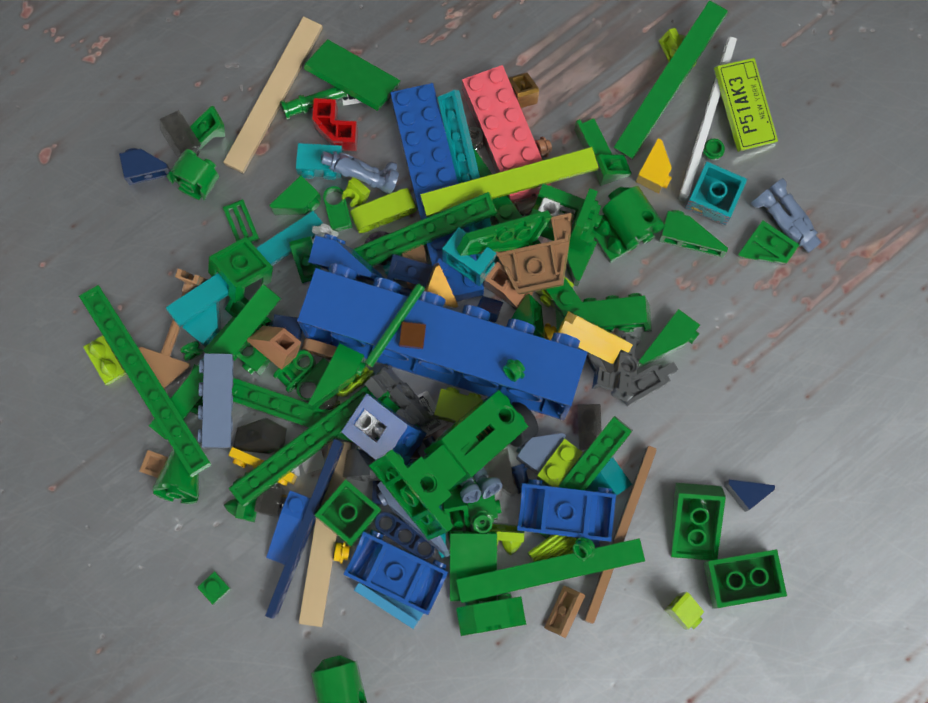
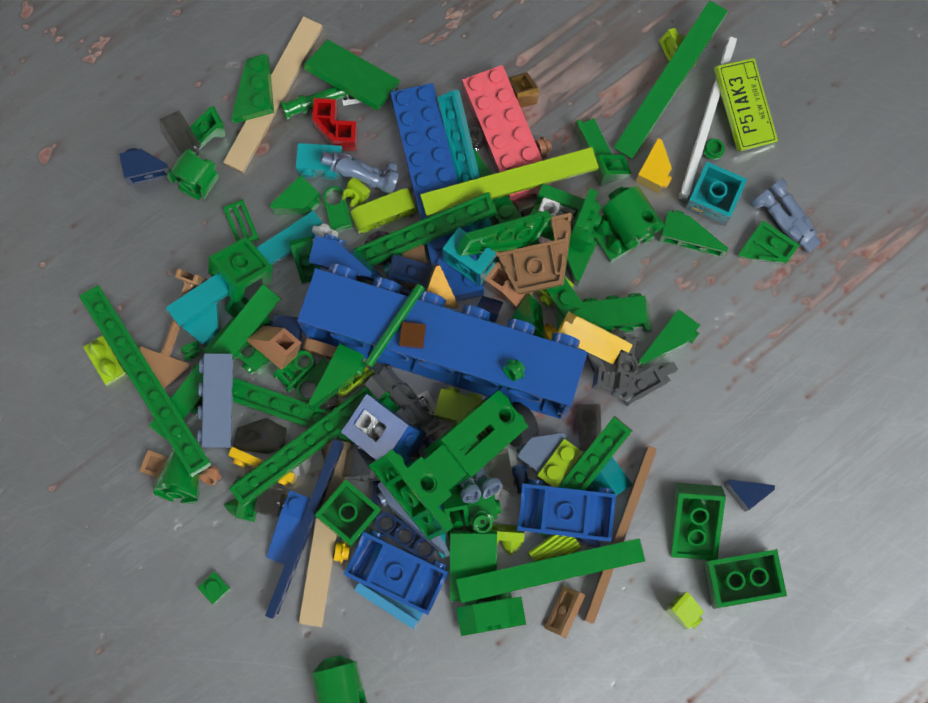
(210, 475): none -> nougat plate
(255, 90): none -> green wing
(584, 548): green plate -> none

